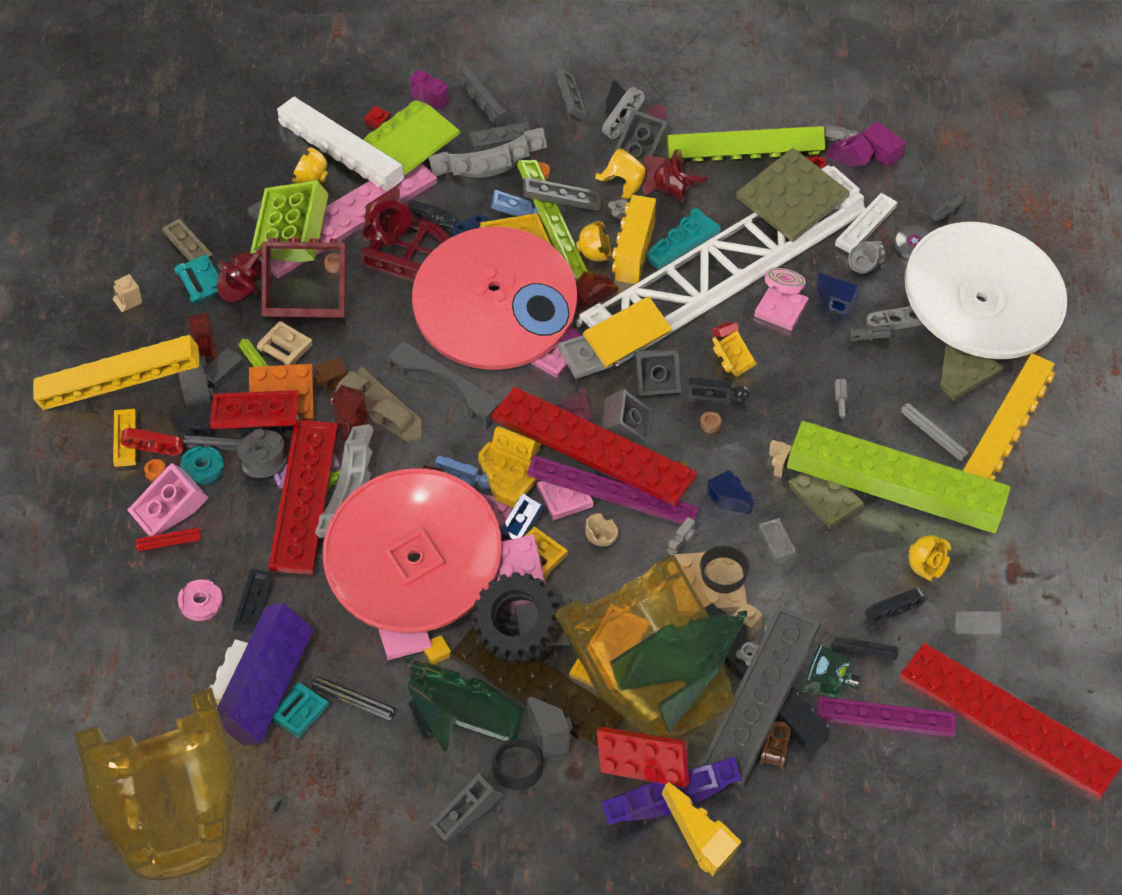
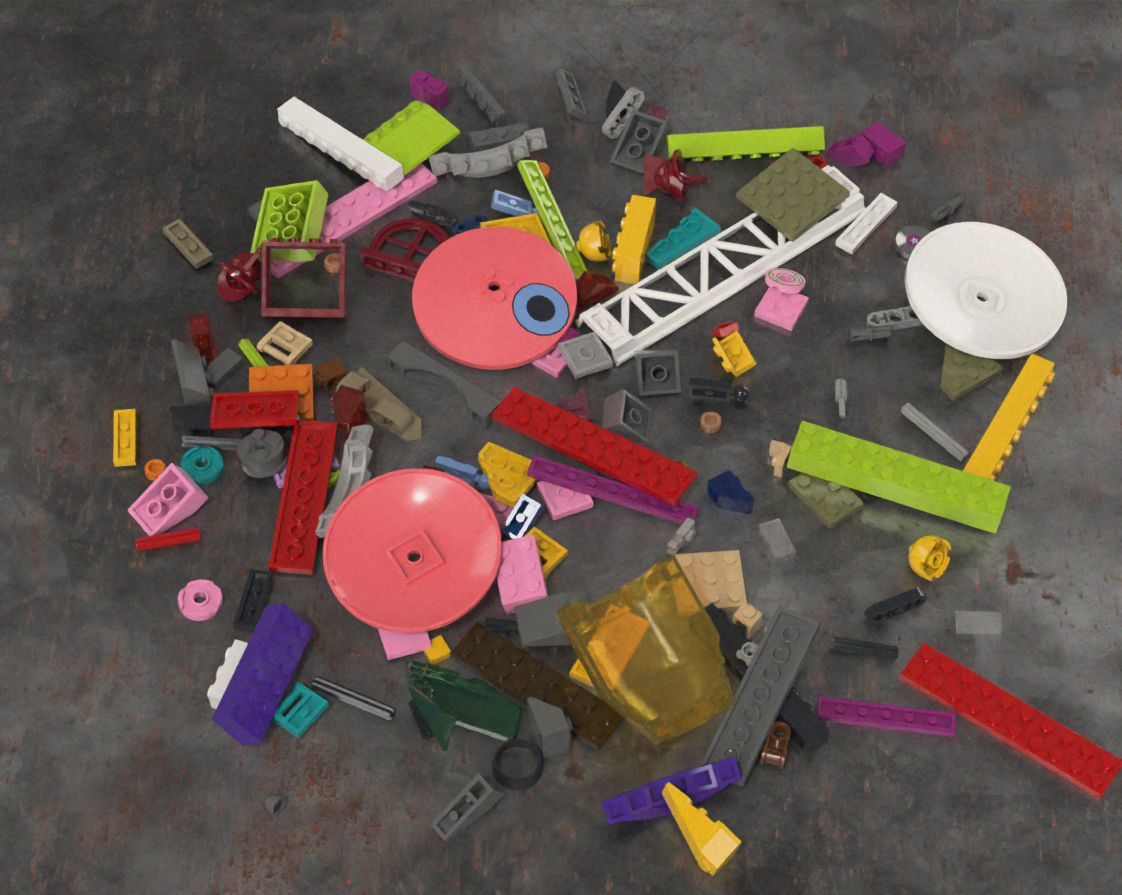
(116, 372): yellow brick -> none
(126, 293): tan window -> none
(139, 439): red beam -> none
(165, 796): clear yellow windscreen -> none
(205, 275): teal plate -> none
(311, 167): yellow cylinder -> none
(377, 117): red plate -> none
(386, 218): dark red helmet -> none
(496, 598): black tyre -> none
(515, 443): yellow bracket -> none
(561, 194): dark grey plate -> none
(600, 531): tan hair -> none
(618, 208): light grey plate -> none
(627, 167): yellow piece -> none
(627, 331): yellow tile -> none
(643, 756): red plate -> none
(679, 653): clear green windscreen -> none
(724, 552): black tyre -> none
(829, 674): clear green torso -> none
(835, 133): light grey plate -> none
(836, 293): clear blue slope -> none
(866, 256): light grey hair -> none

